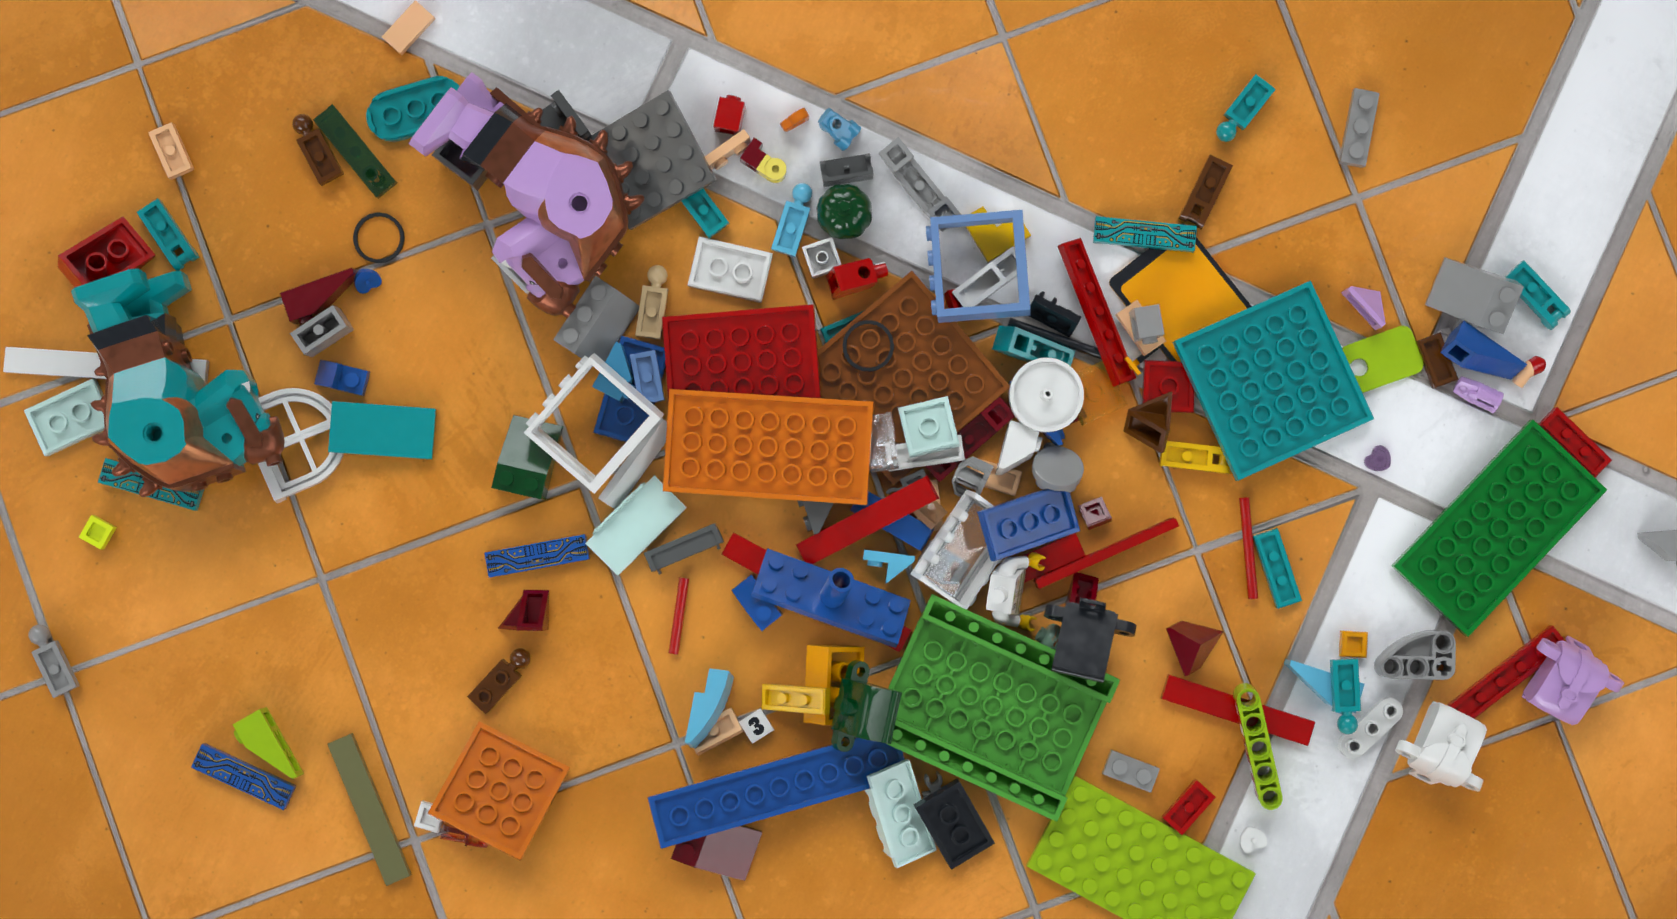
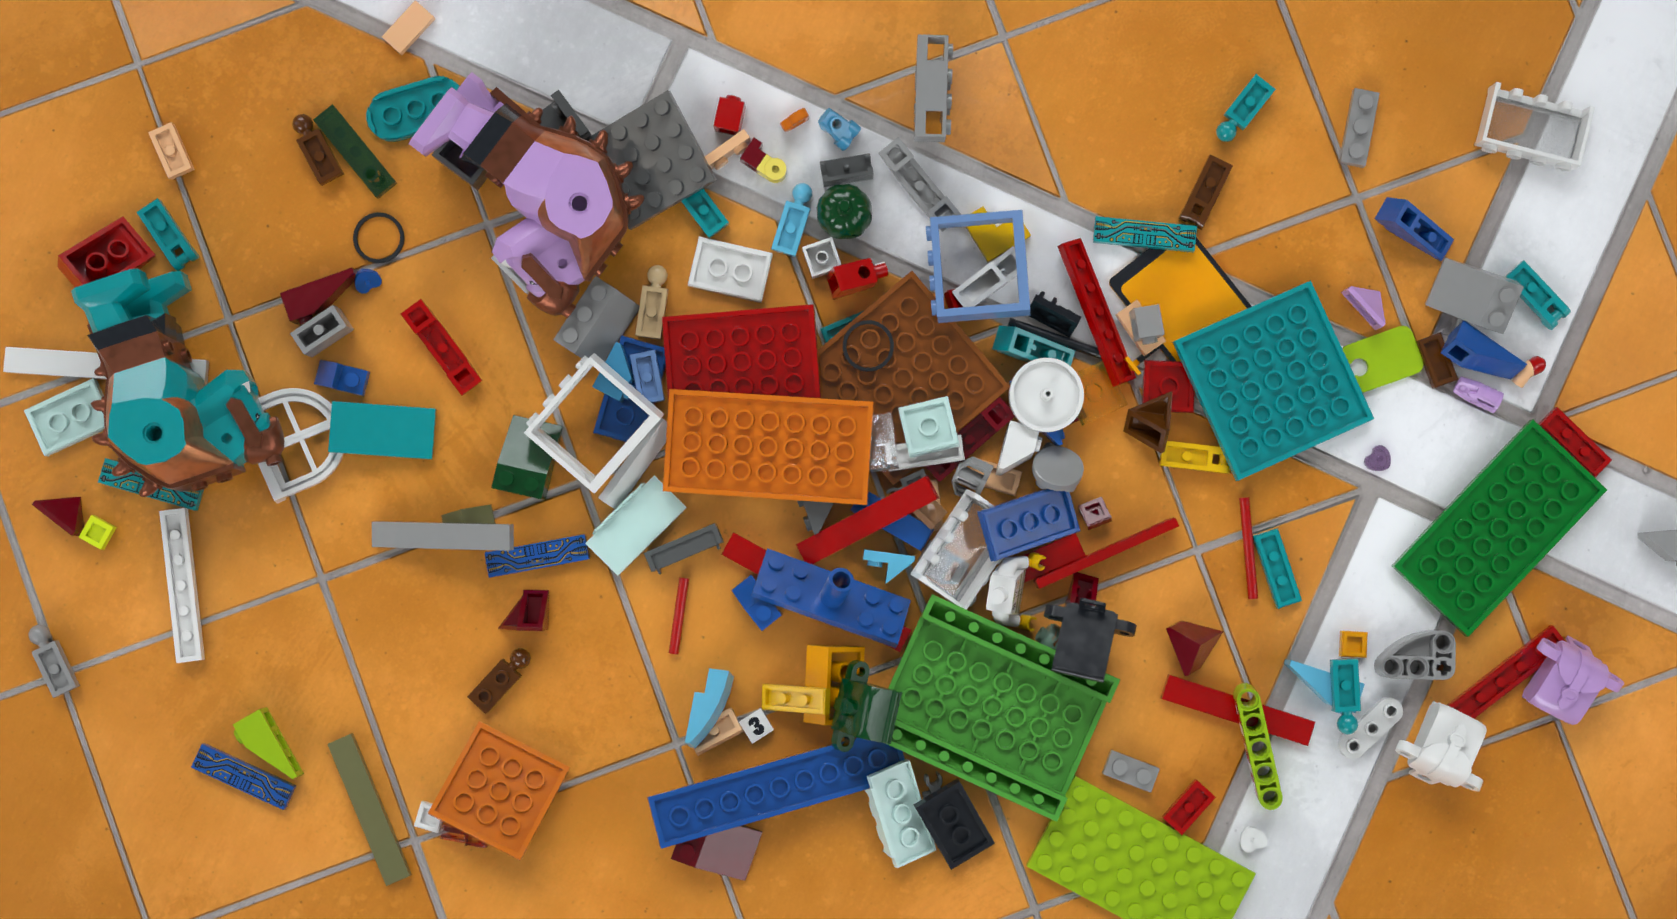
(64, 512): none -> dark red slope
(182, 585): none -> white plate
(442, 346): none -> red slope
(443, 535): none -> light grey tile
(479, 514): none -> olive slope
(931, 87): none -> light grey piece
(1414, 227): none -> blue slope
(1534, 128): none -> window

